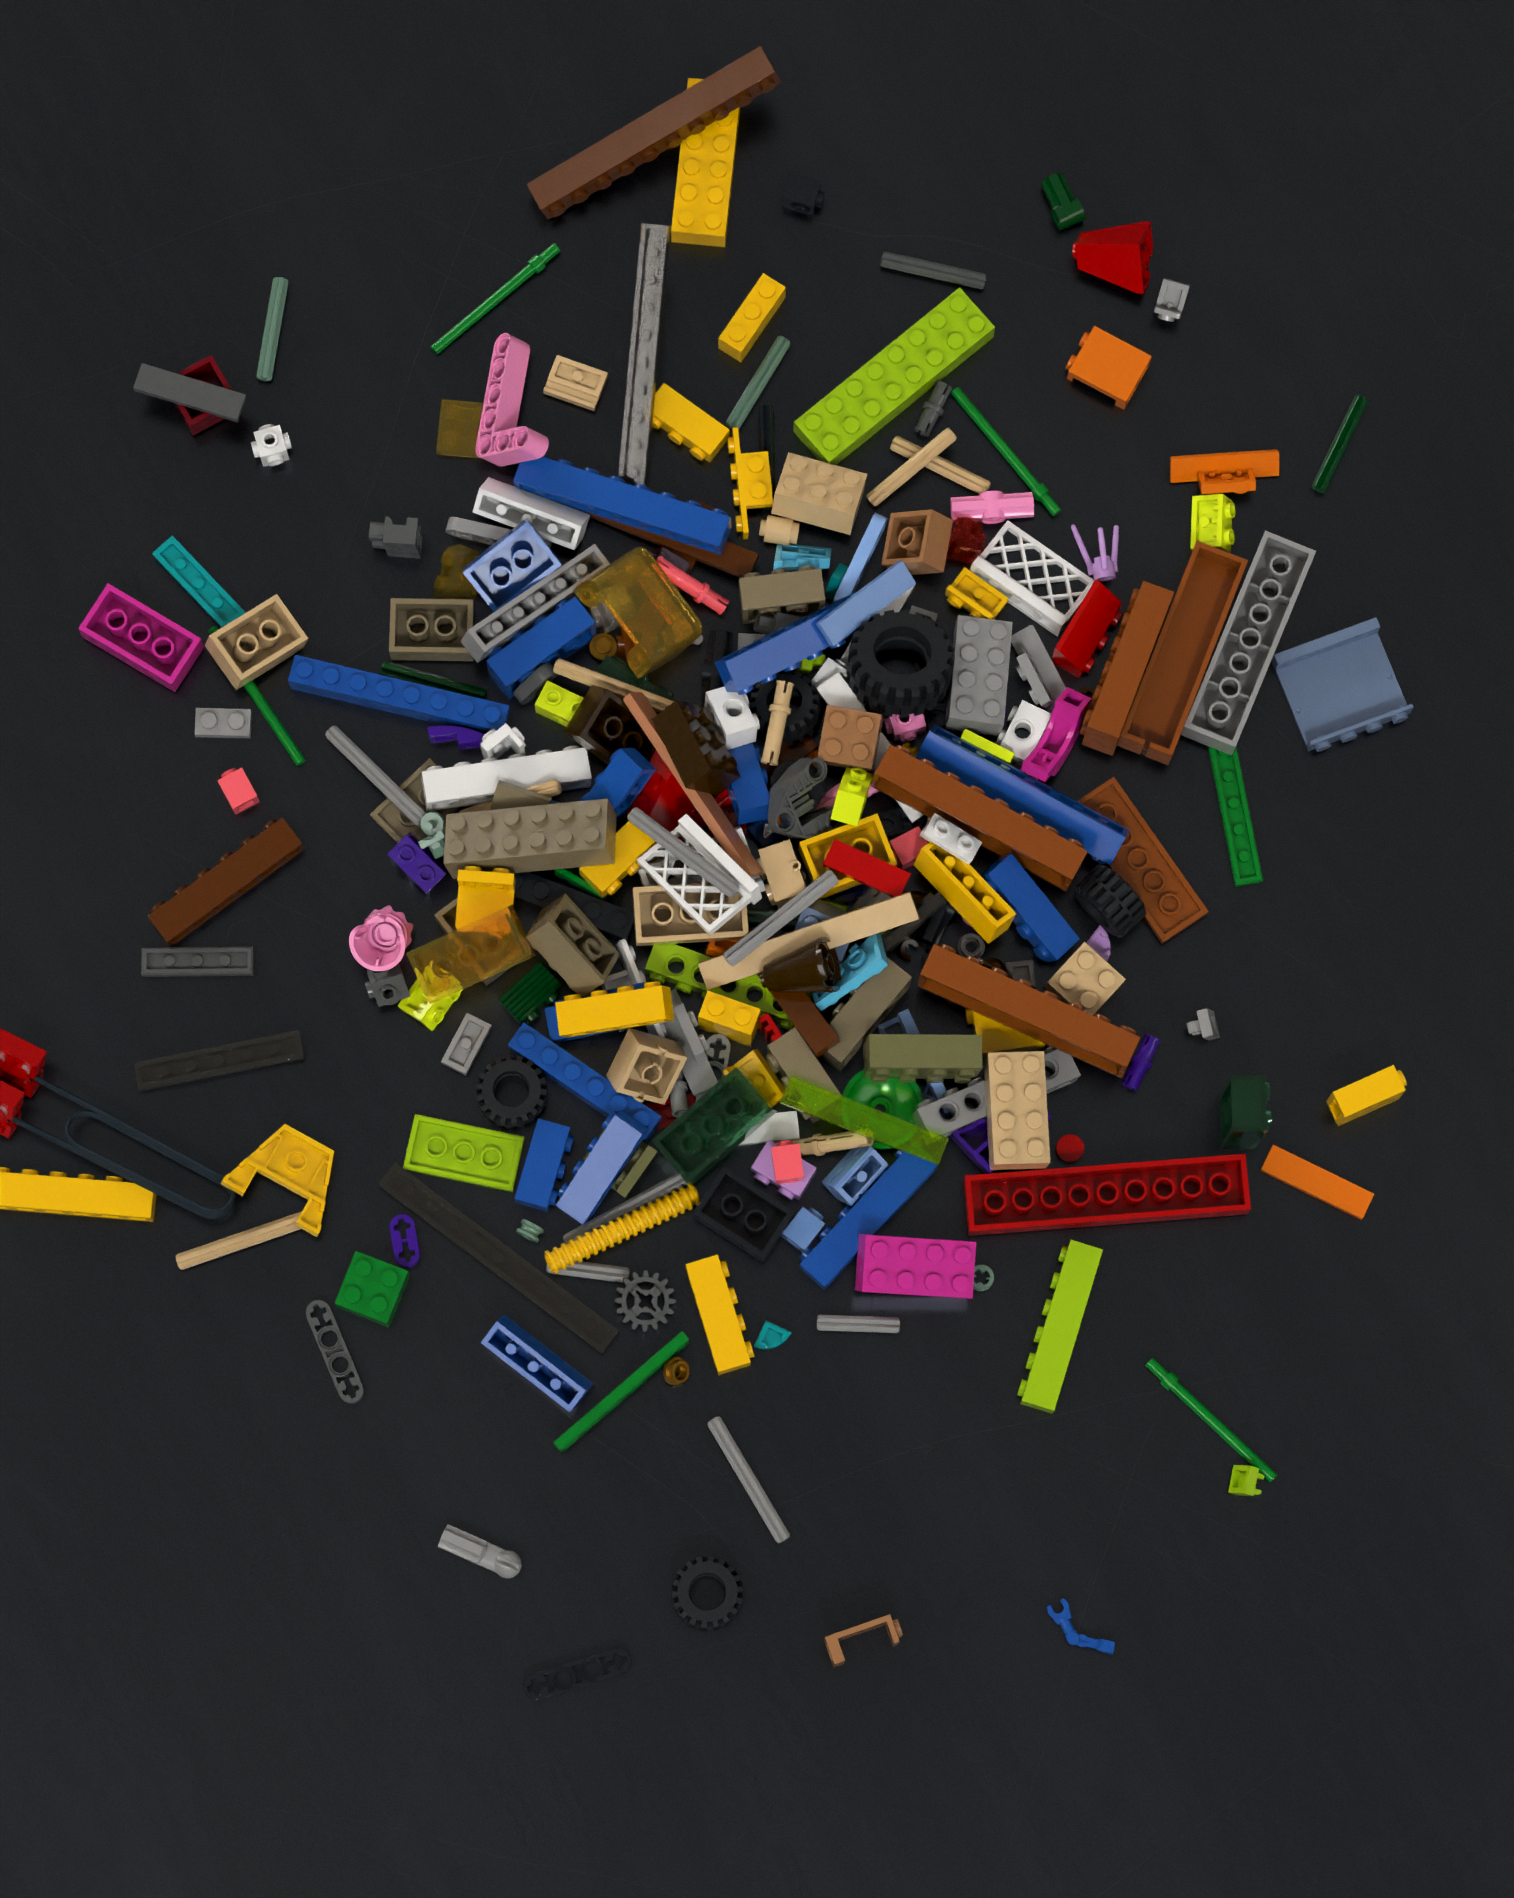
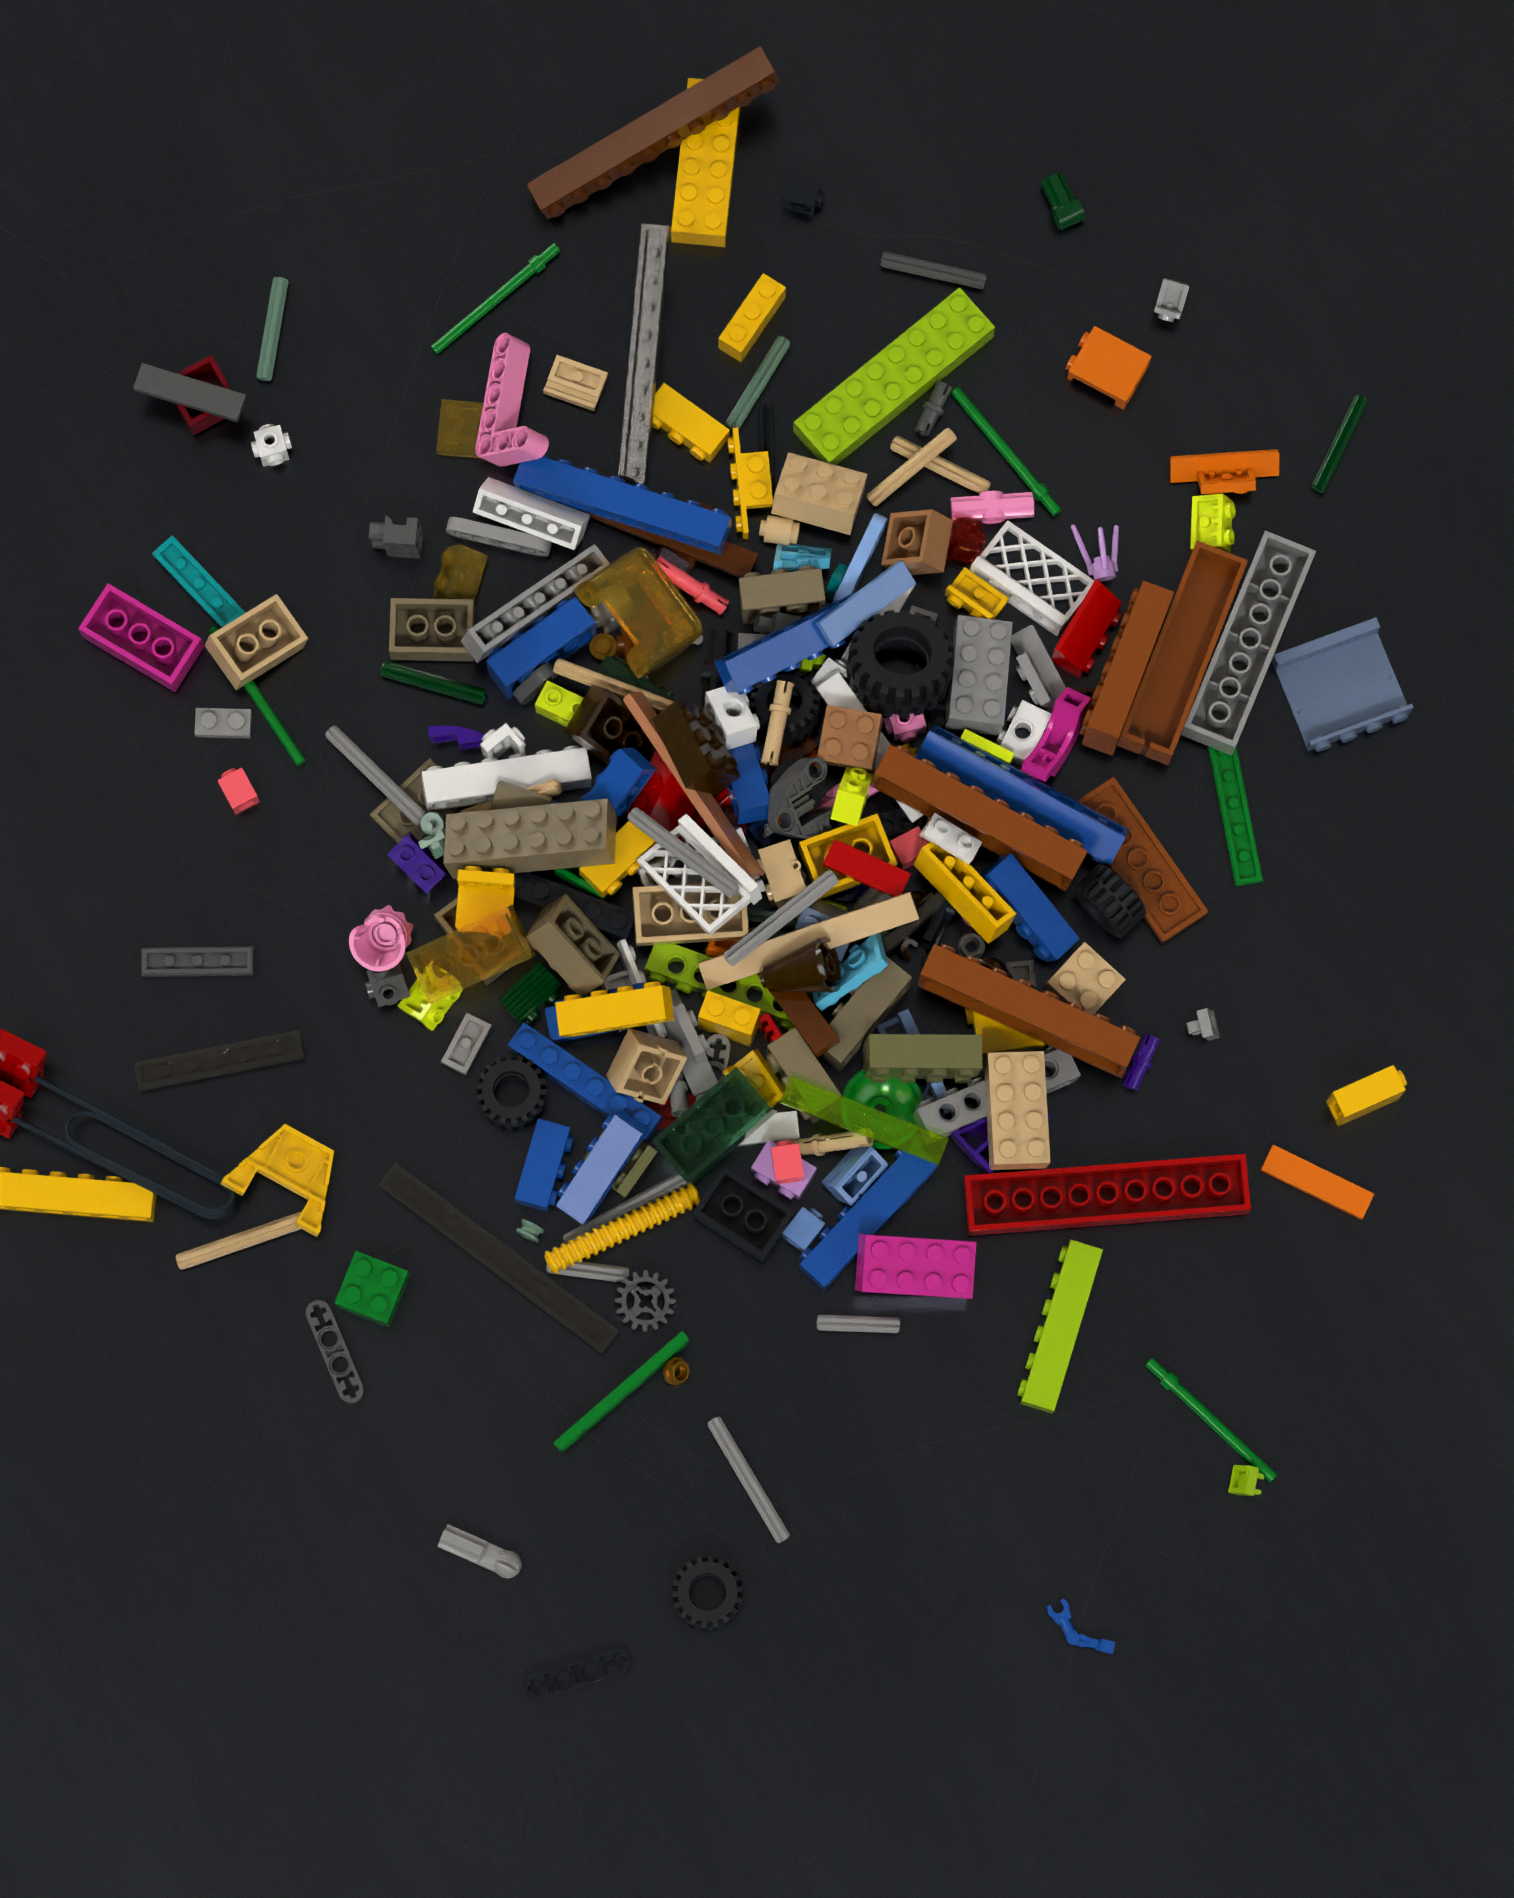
(226, 881): reddish brown brick -> none
(396, 695): blue brick -> none
(397, 1241): dark purple beam -> none
(463, 1153): lime tile -> none
(511, 565): brick -> none
(537, 1363): blue brick -> none
(718, 1314): yellow brick -> none
(771, 1336): teal tile -> none
(832, 1641): medium nougat panel -> none
(982, 1269): sand green bush -> none
(1069, 1148): red tile -> none
(1100, 943): lavender tile -> none
(1117, 254): red slope -> none
(1244, 1111): clear green brick -> none

